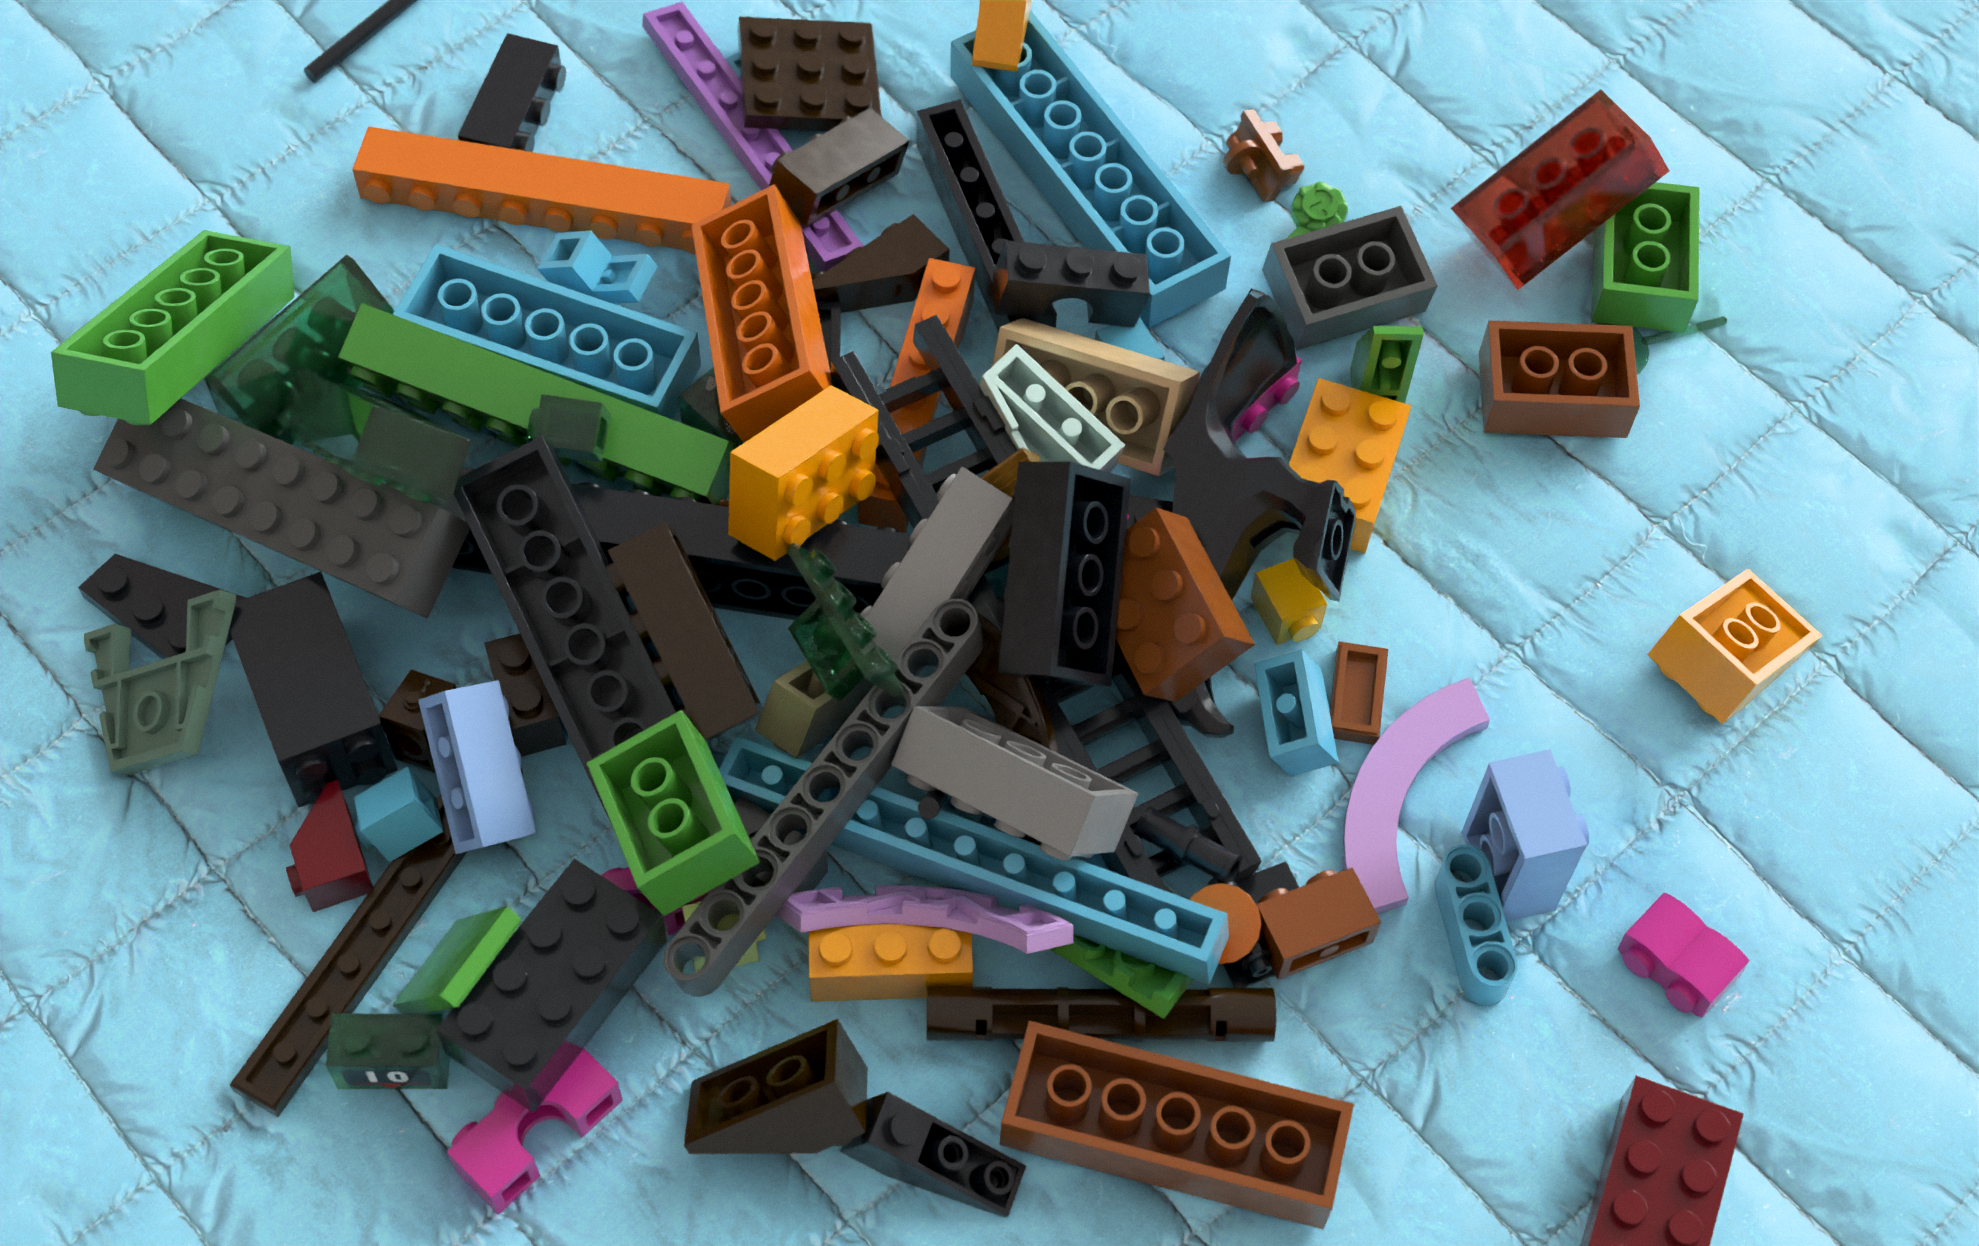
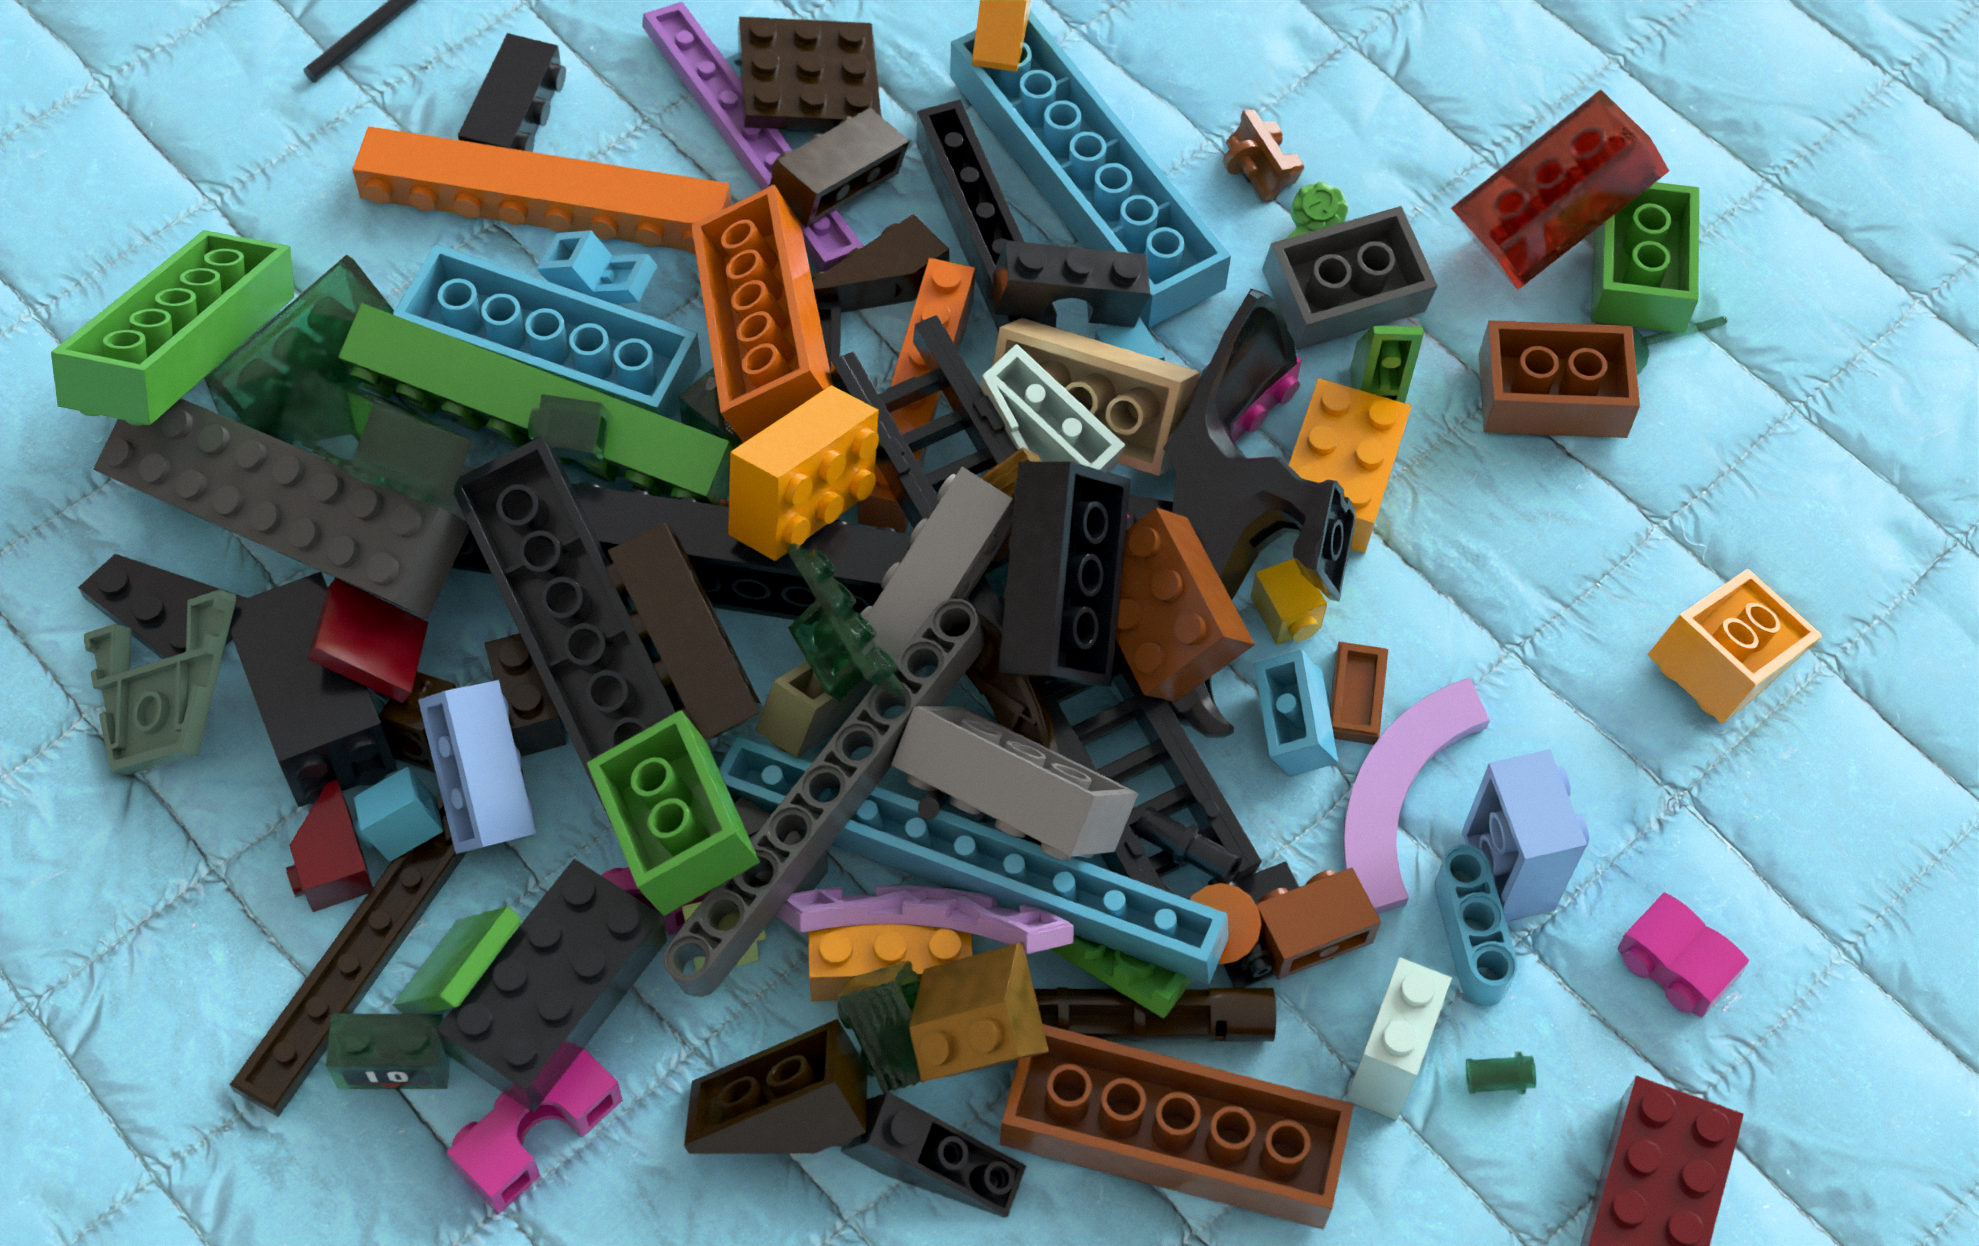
(368, 640): none -> dark red tile
(879, 1013): none -> clear green brick
(976, 1014): none -> pearl gold slope
(1399, 1038): none -> light aqua brick
(1501, 1074): none -> clear green pin

